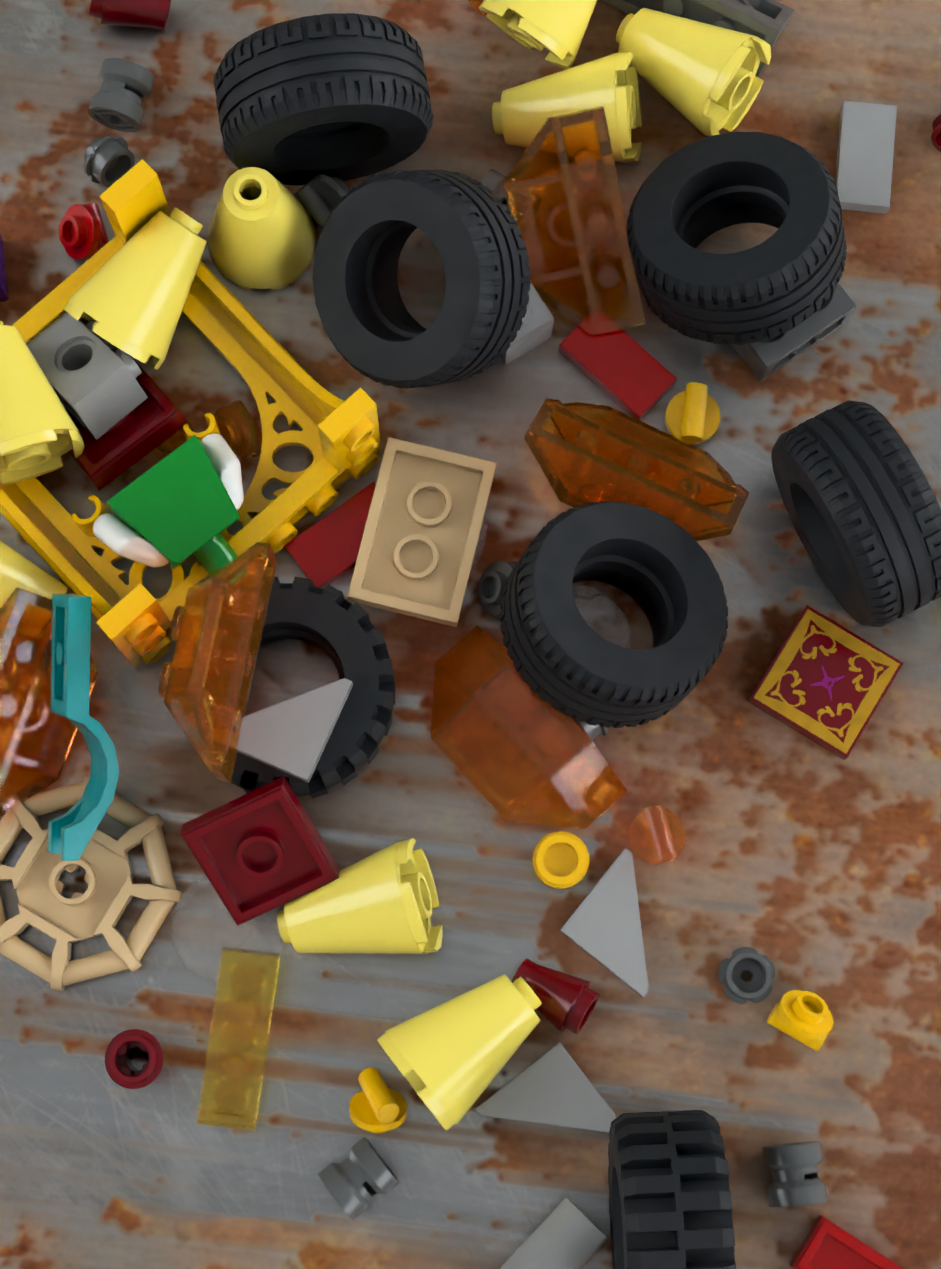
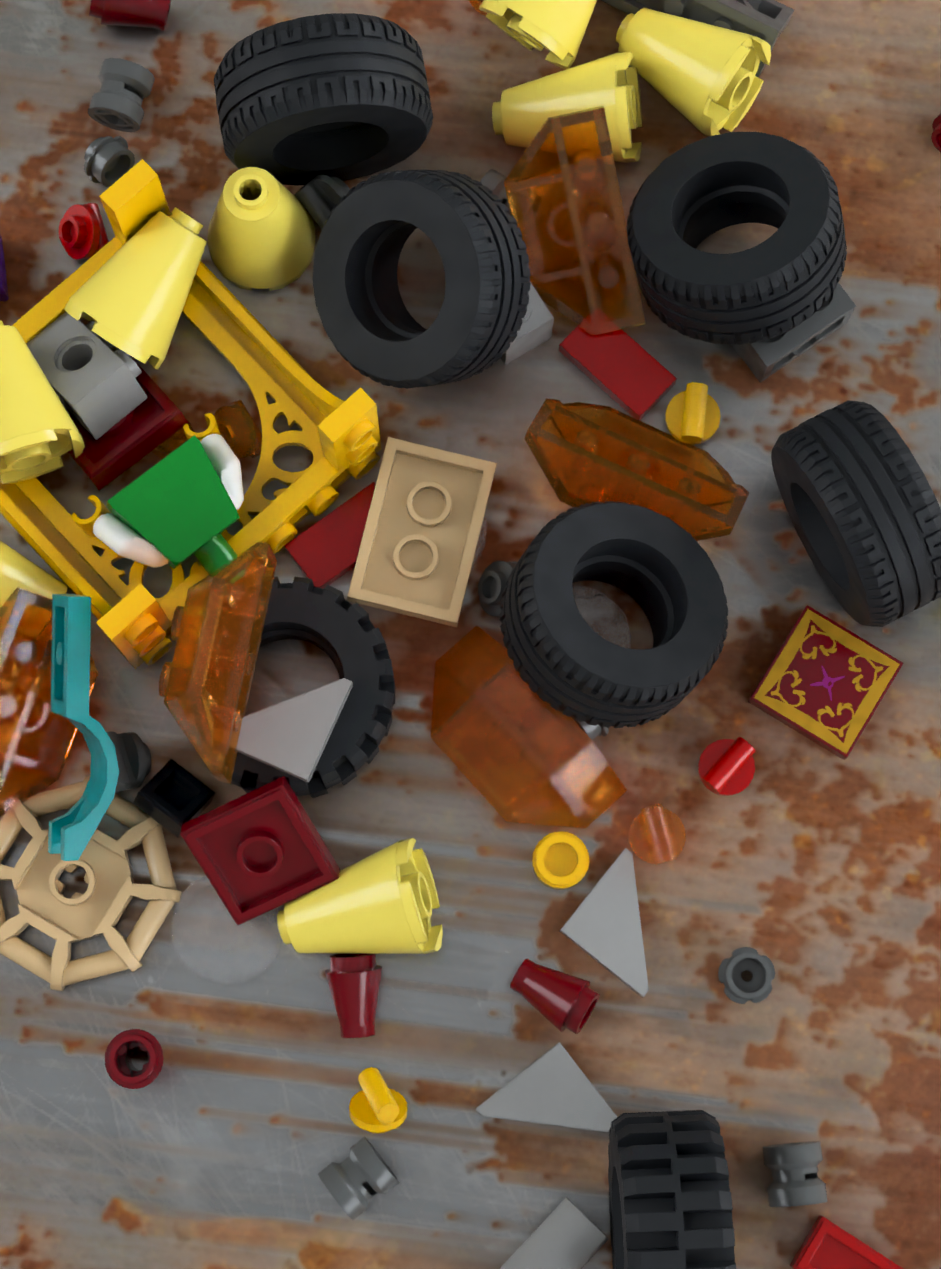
(132, 759): none -> dark grey plate
(174, 797): none -> black tile
(238, 1038): clear yellow plate -> none
(355, 991): none -> dark red cone
(462, 1044): light yellow cone -> none
(727, 766): none -> red plate
(802, 1017): yellow plate -> none
(865, 156): light grey tile -> none

